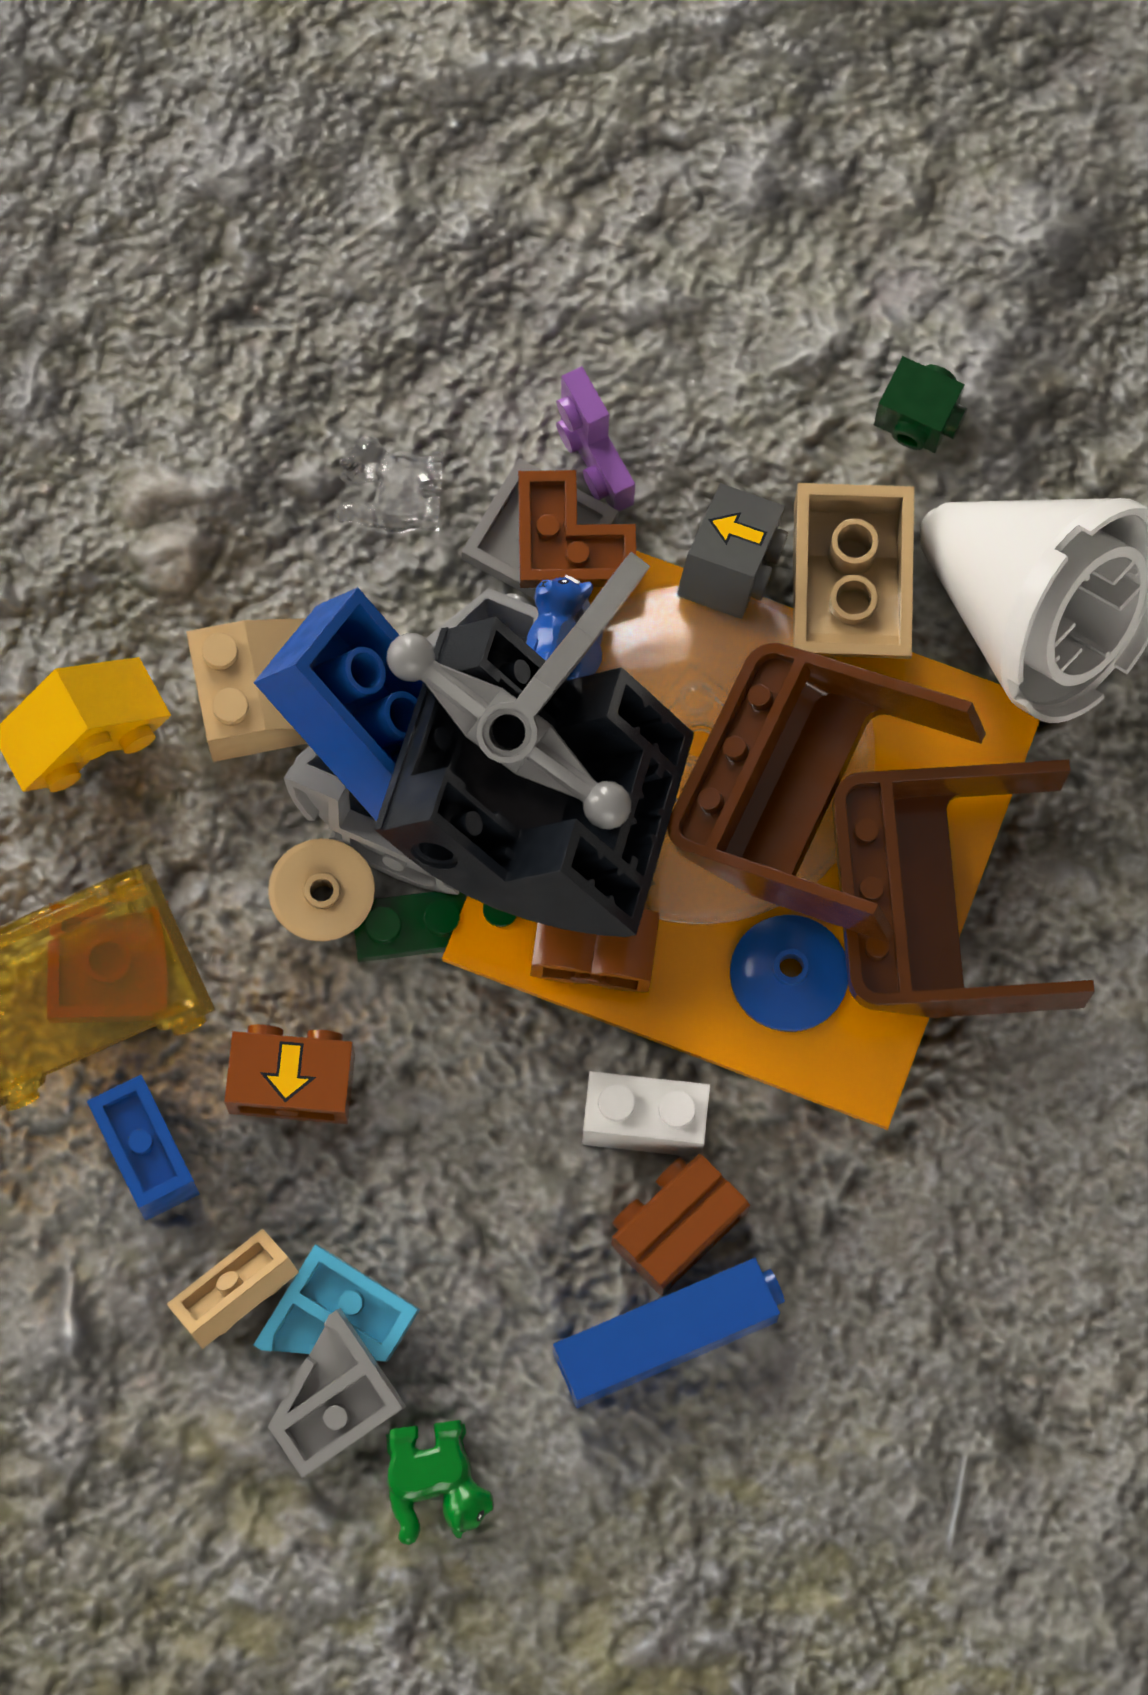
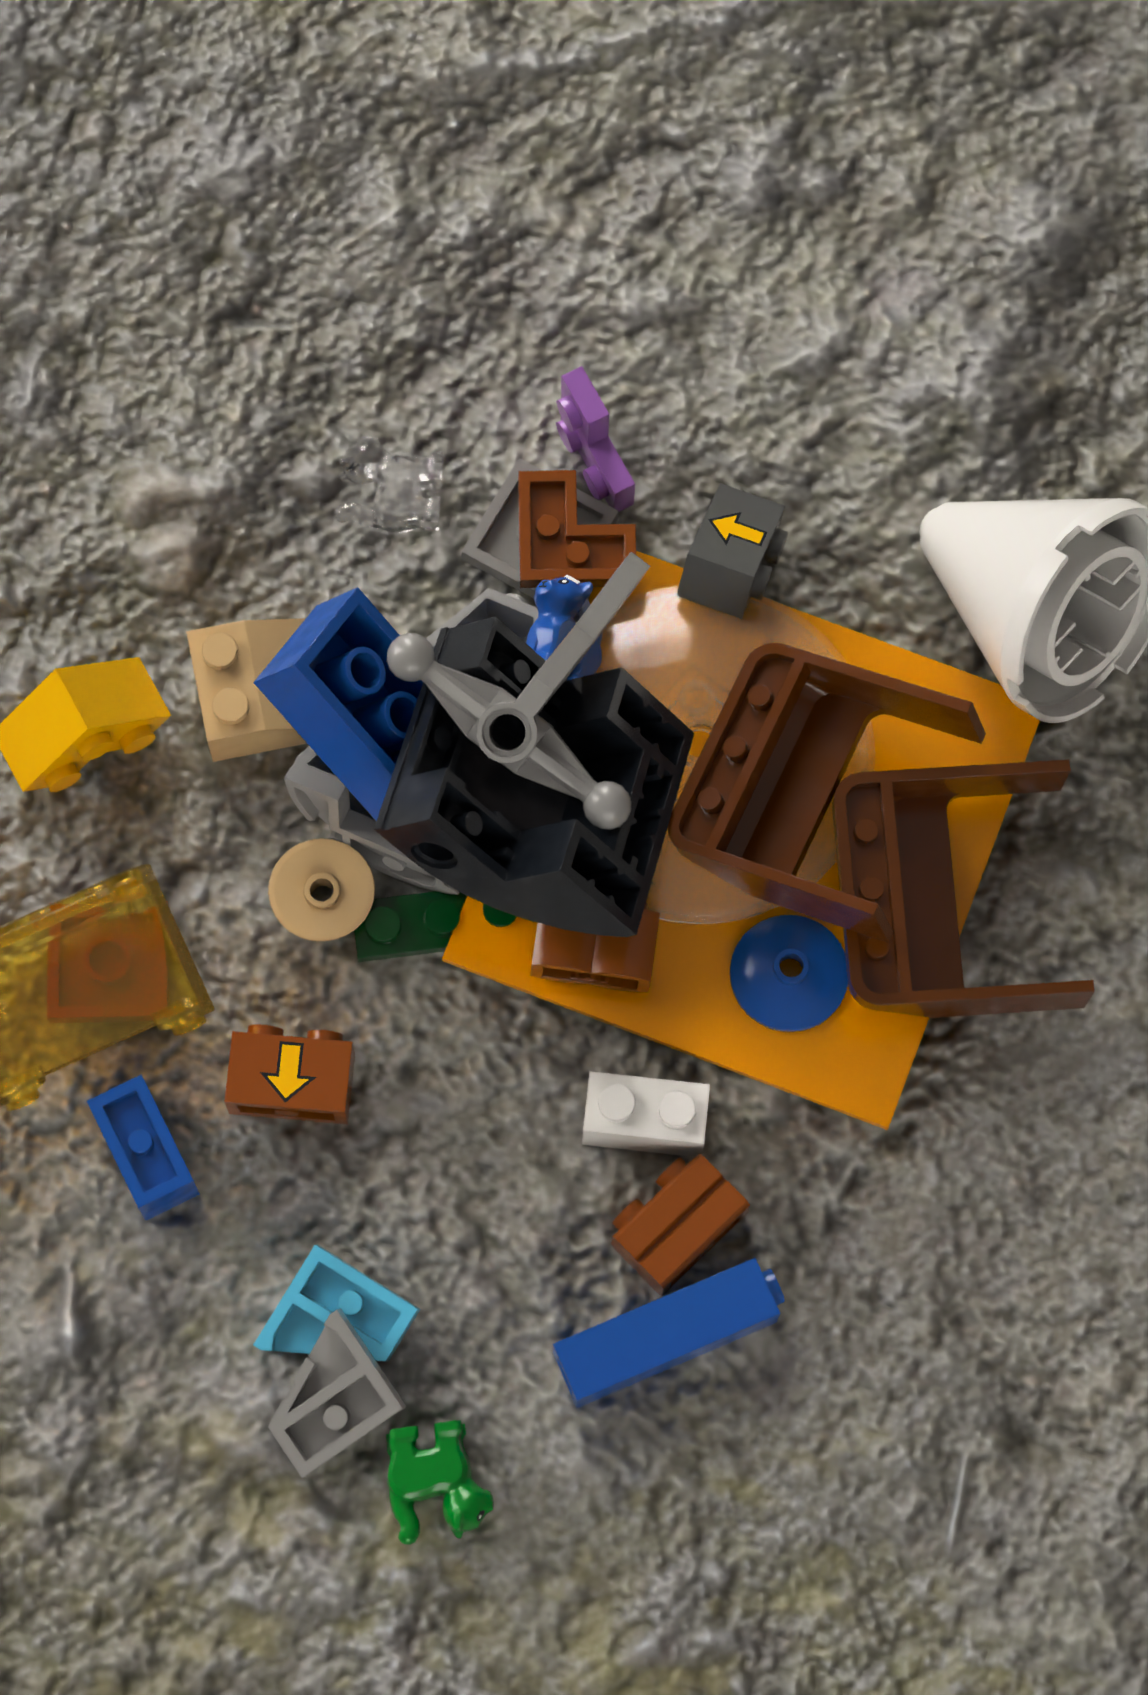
(232, 1288): tan plate -> none
(853, 570): tan slope -> none
(921, 405): dark green brick -> none

